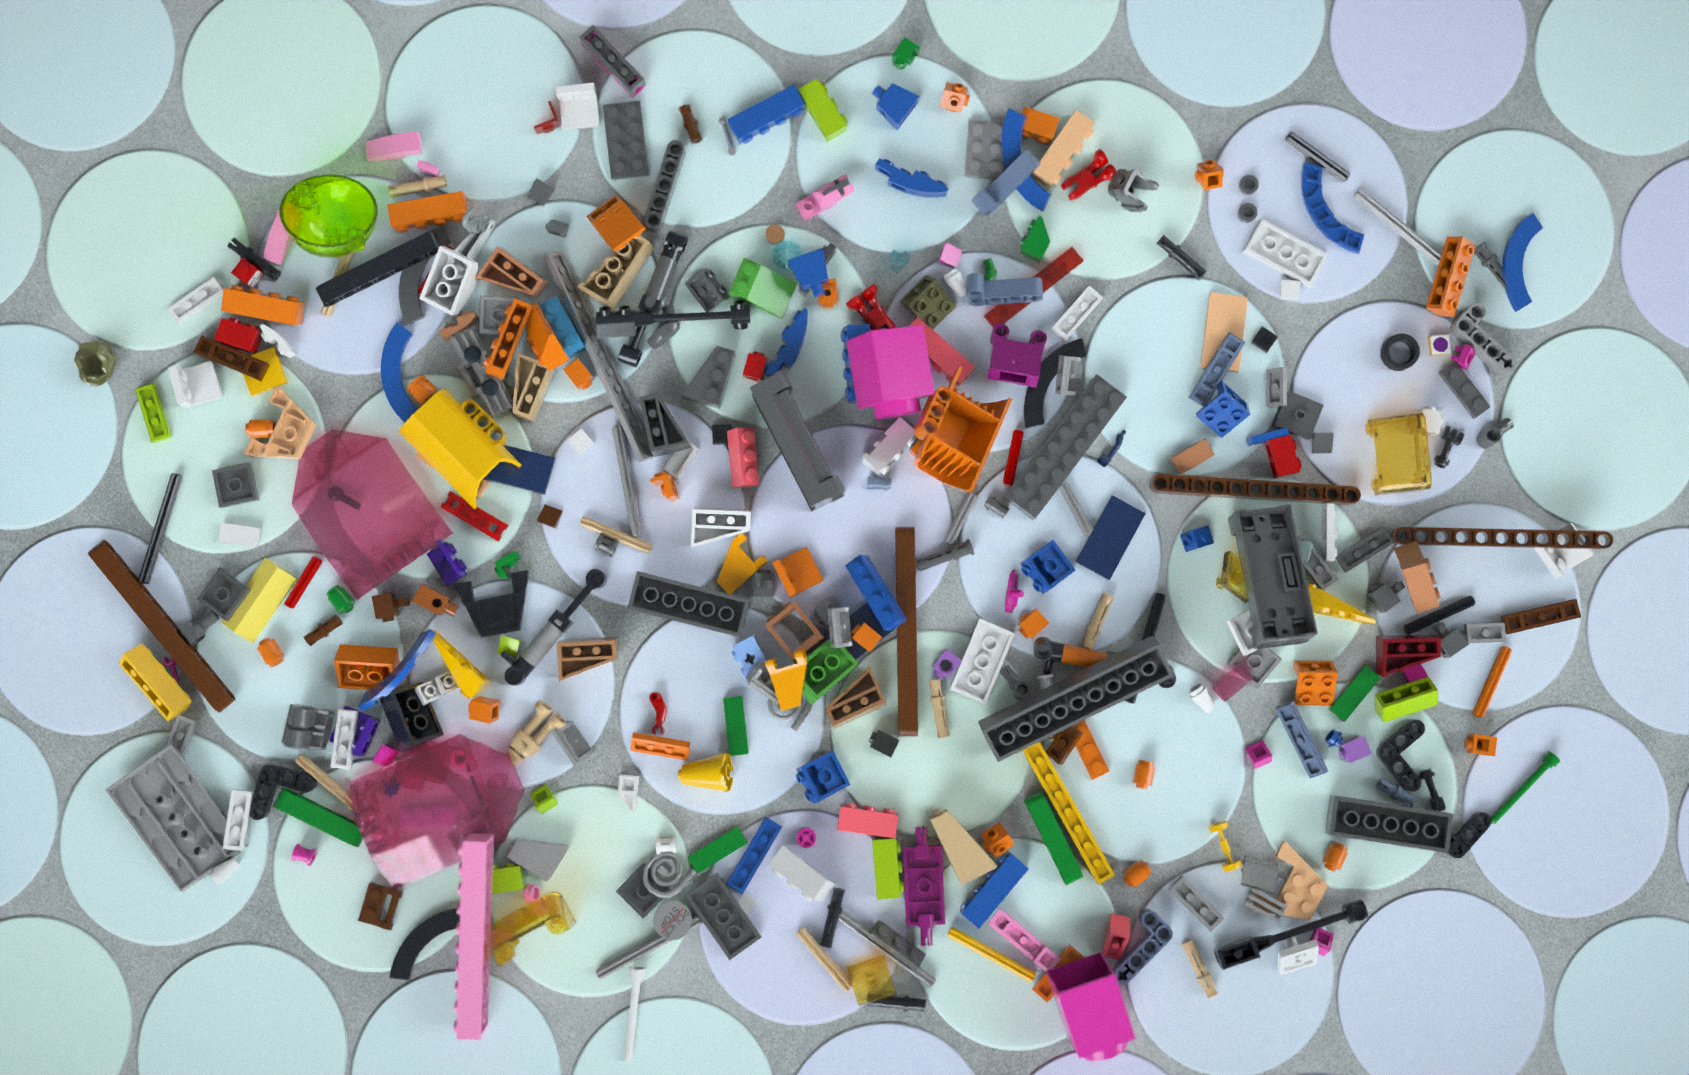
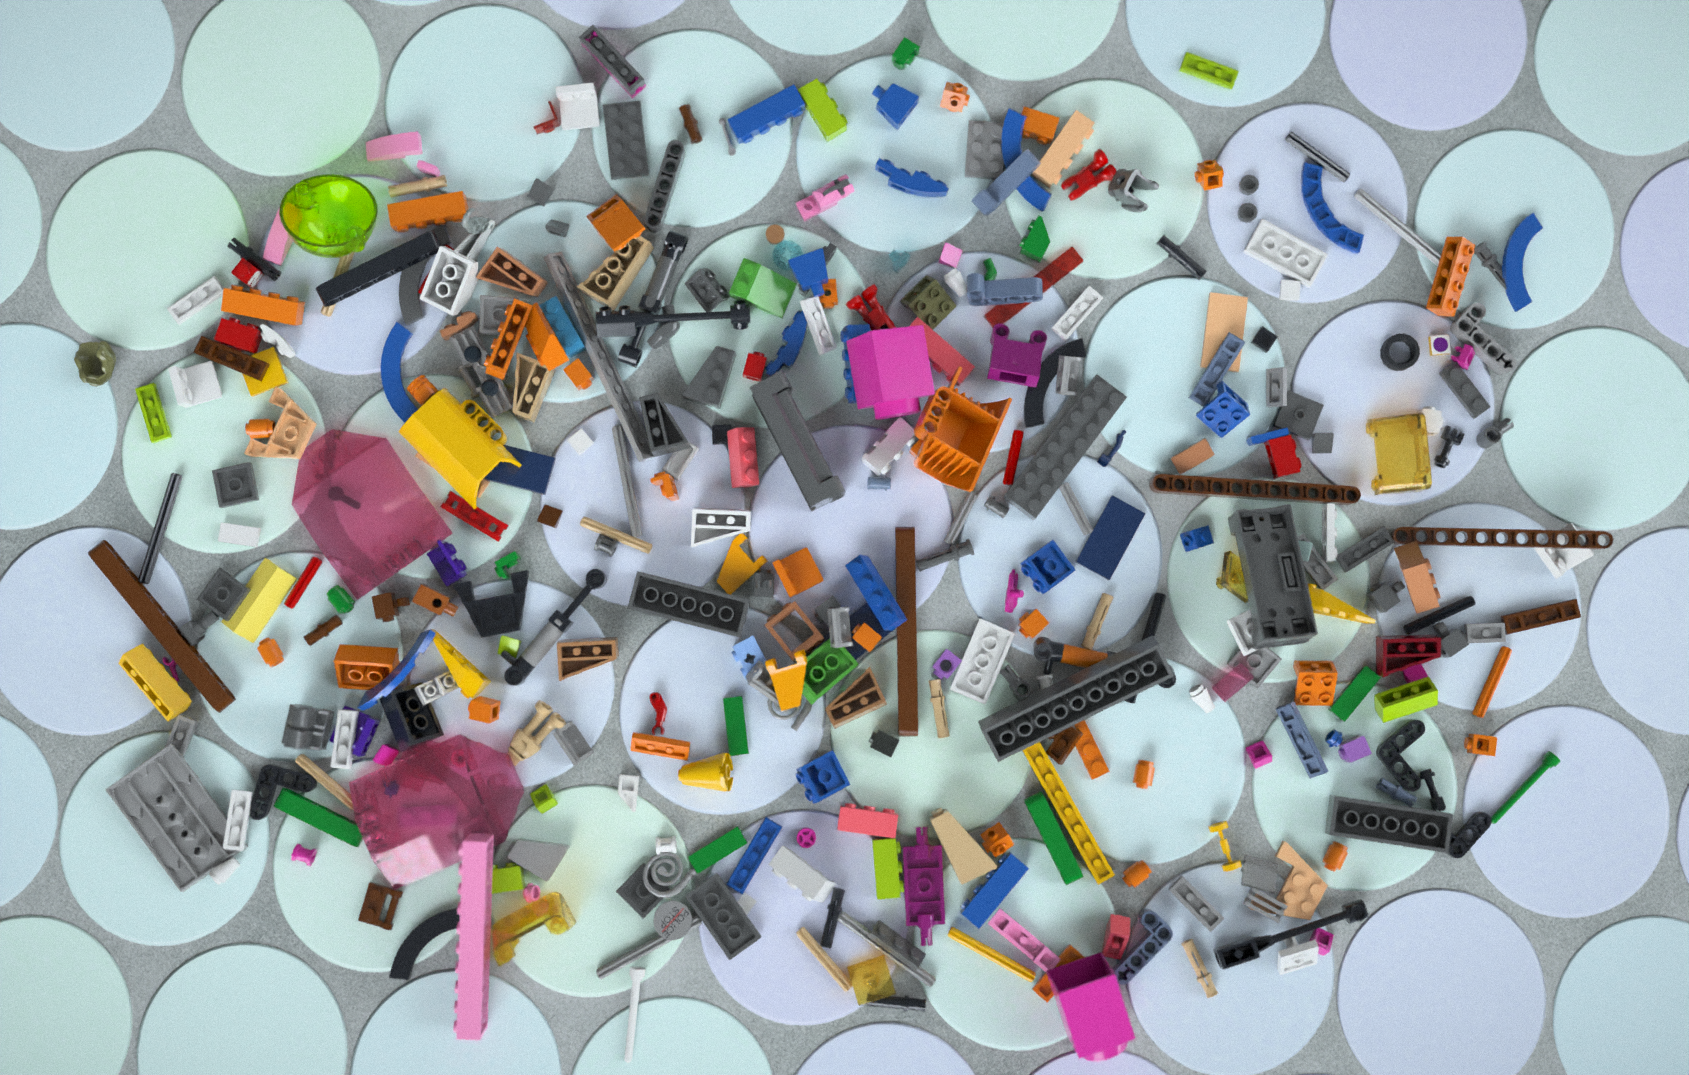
(818, 324): none -> white tile
(1208, 70): none -> lime tile

